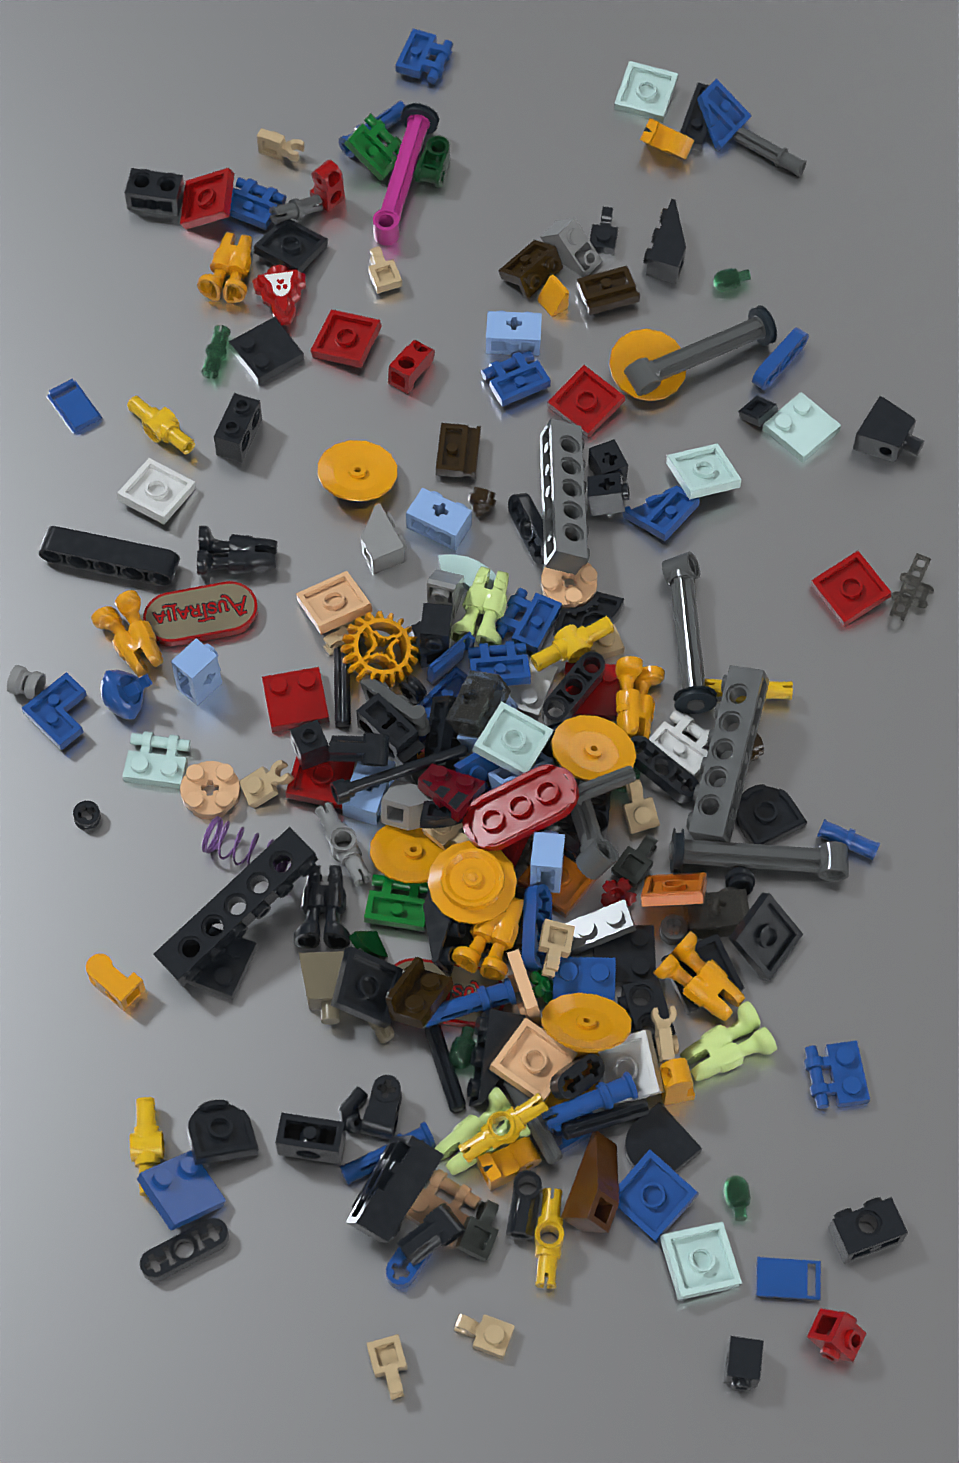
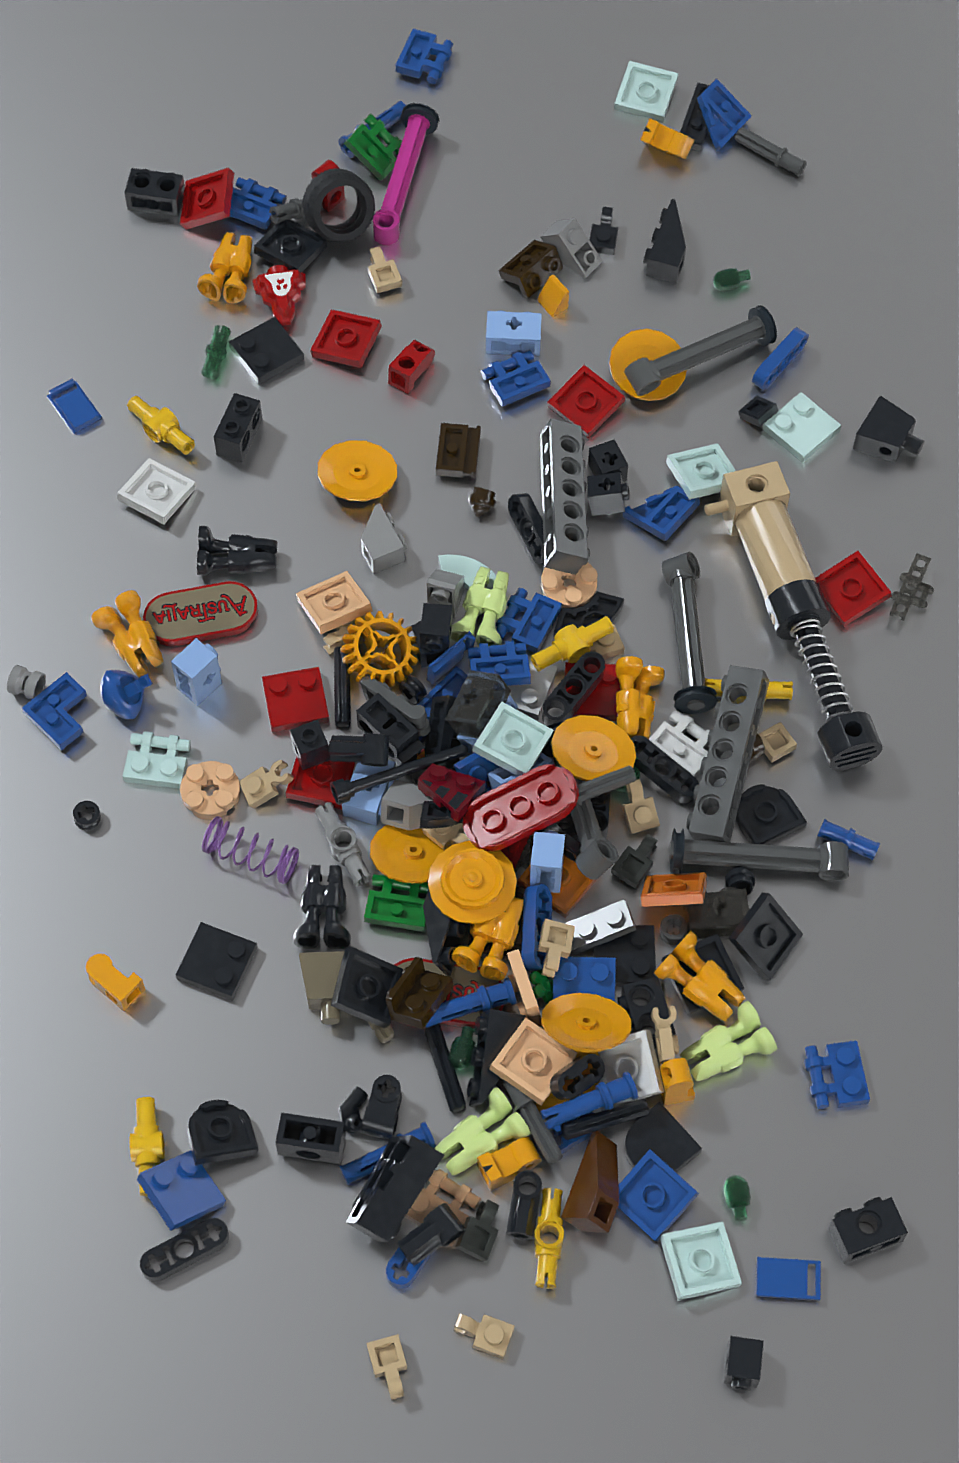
(109, 556): black beam -> none
(239, 890): black brick -> none
(275, 146): tan plate -> none
(360, 219): none -> black tyre
(369, 942): dark green tile -> none
(434, 161): dark green piece -> none
(439, 518): light blue brick -> none
(518, 1119): yellow pin -> none
(608, 290): dark brown plate -> none
(617, 892): red plant -> none
(756, 510): none -> piece
(777, 742): none -> tan plate
(836, 1335): red brick -> none

